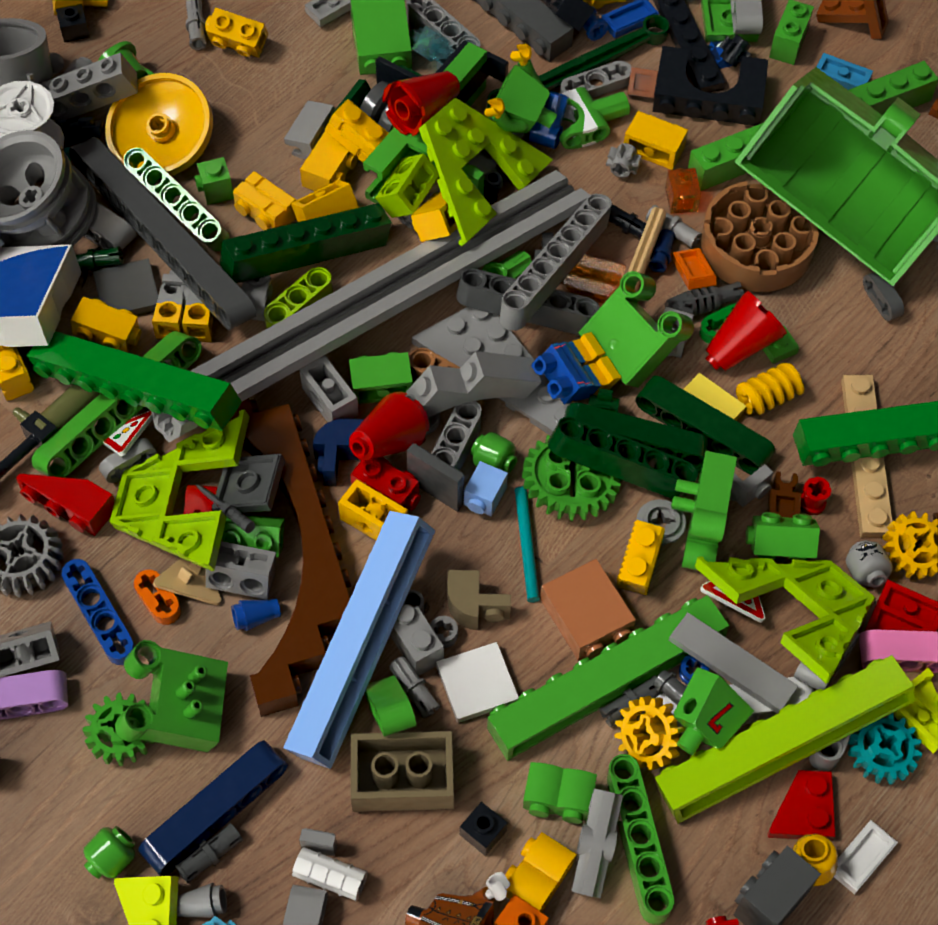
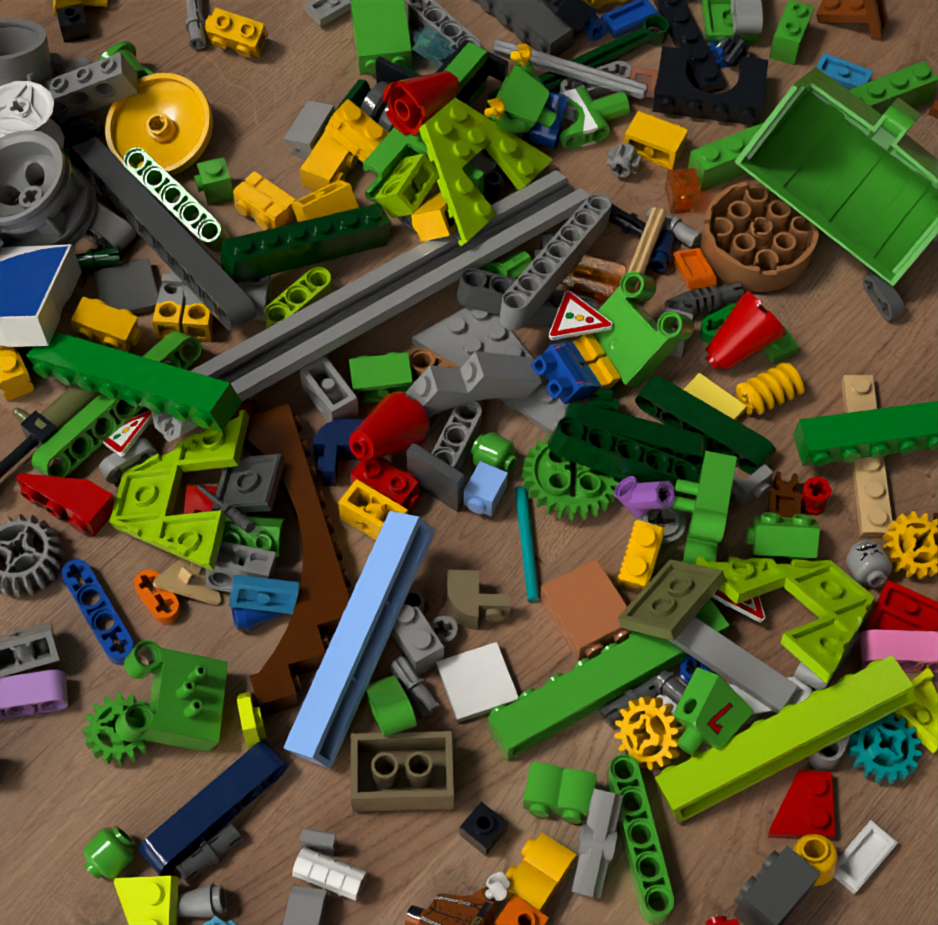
(251, 719): none -> neon yellow wing
(263, 594): none -> dark azure plate
(575, 70): none -> light grey axle
(577, 319): none -> piece
(642, 497): none -> medium lavender piece
(671, 599): none -> olive plate

